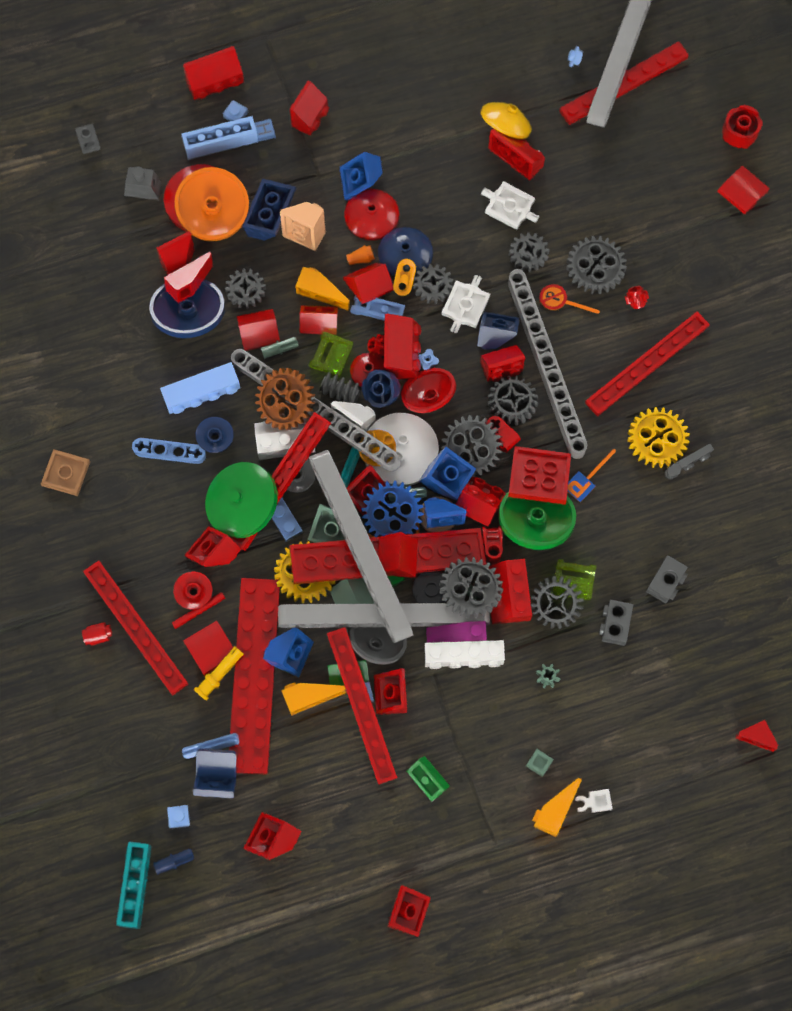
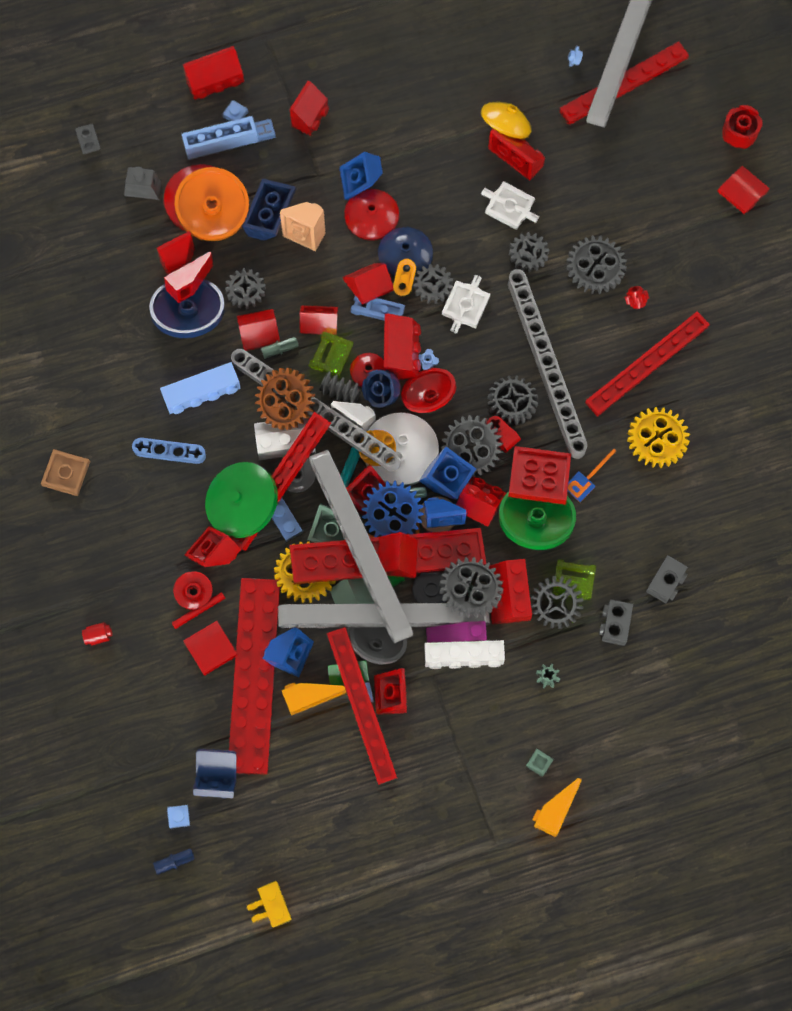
(134, 885): teal brick -> none
(135, 628): red plate -> none
(213, 680): yellow pin -> none
(214, 426): dark blue dish -> none
(215, 744): medium blue axle -> none
(271, 837): red slope -> none
(273, 903): none -> yellow hinge
(318, 287): light orange slope -> none
(361, 255): orange cone -> none
(376, 346): red gear -> none
(409, 911): red slope -> none
(428, 778): green slope -> none
(492, 541): red piece -> none
(496, 330): dark blue slope -> none
(502, 363): red slope -> none
(555, 297): piece -> none
(597, 800): white plate -> none
(688, 462): dark grey hinge -> none
(759, 735): red slope -> none

